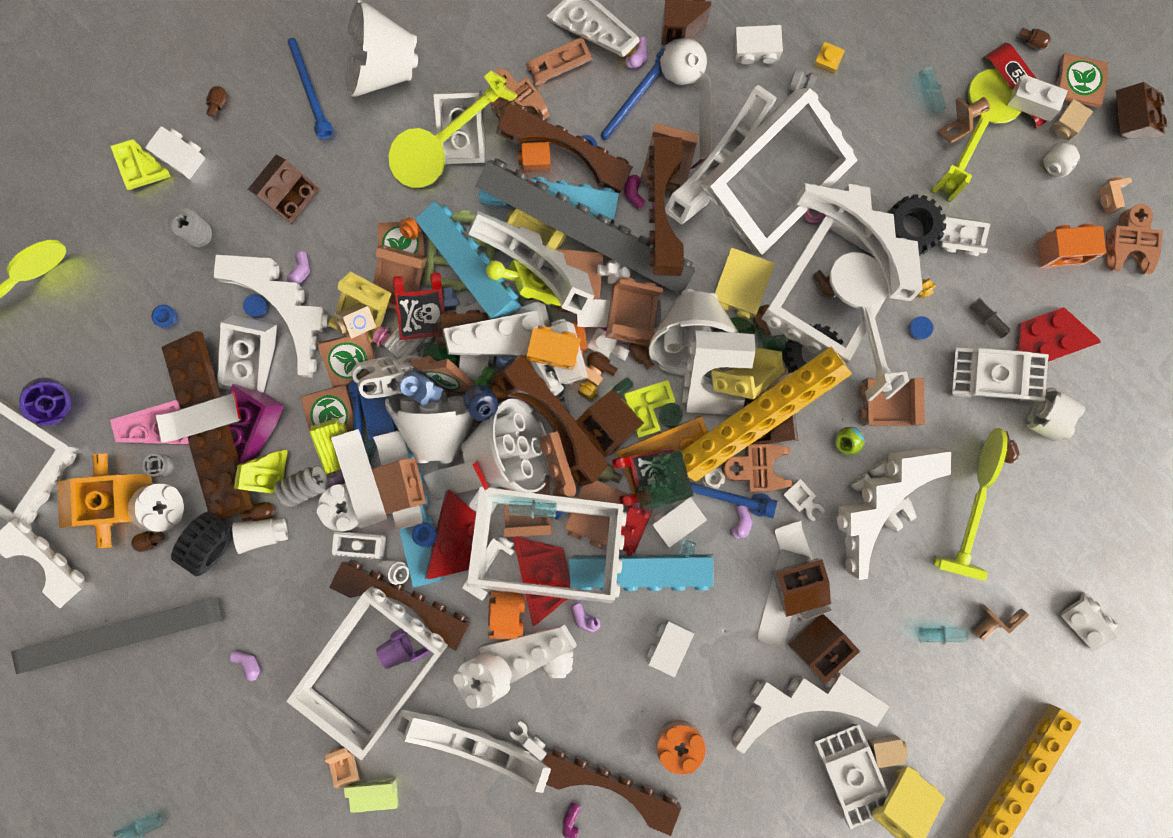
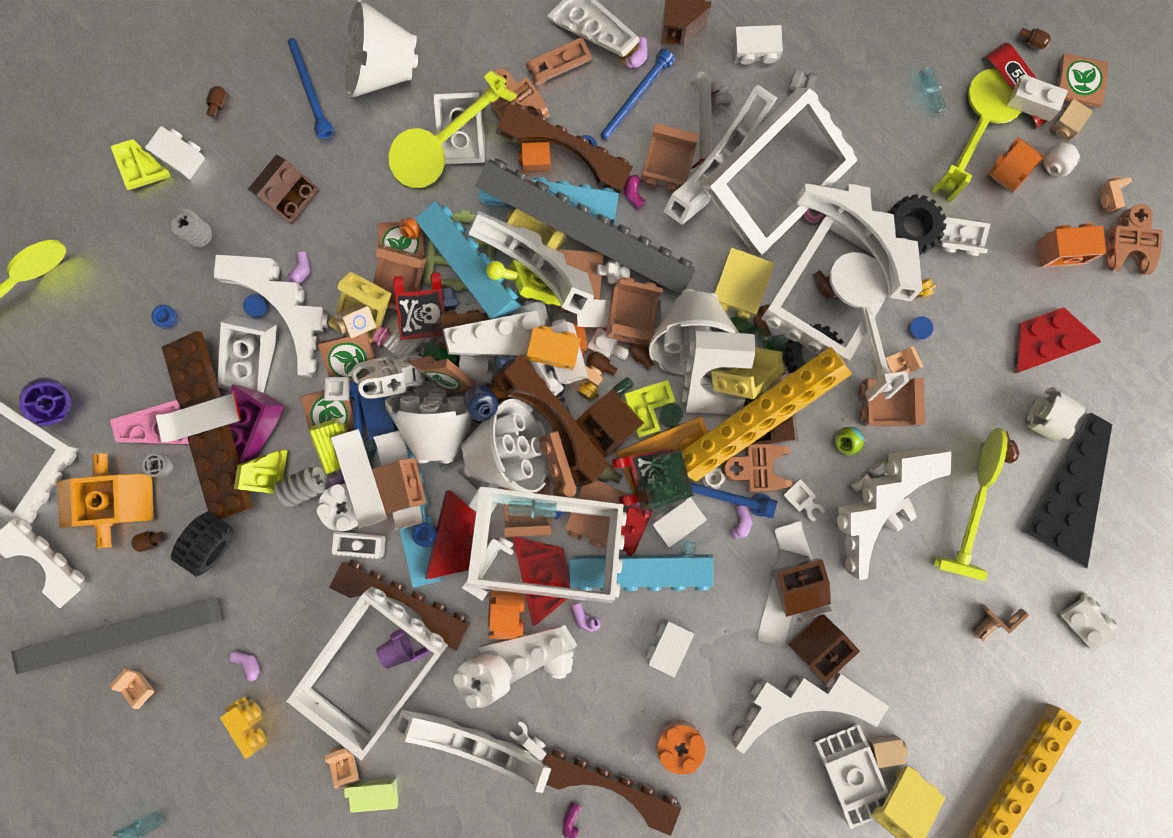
(133, 687): none -> light nougat bracket
(163, 519): white brick -> none
(241, 722): none -> yellow plate
(258, 533): white plant -> none
(259, 512): reddish brown cylinder -> none
(336, 388): none -> white tile
(394, 571): white cone -> none
(420, 388): light blue hips -> none
(456, 478): white sticker -> none
(487, 376): bright green piece -> none
(668, 250): reddish brown arch -> none
(683, 61): white cylinder -> none
(720, 95): none -> light grey wheel
(829, 57): yellow plate -> none
(904, 361): none -> light nougat bracket
(943, 635): clear light blue axle -> none
(965, 117): medium nougat bracket -> none
(989, 318): clear smoke axle -> none
(1000, 374): white plate -> none
(1015, 165): none -> orange brick
(1071, 501): none -> black wing
(1141, 111): reddish brown slope -> none

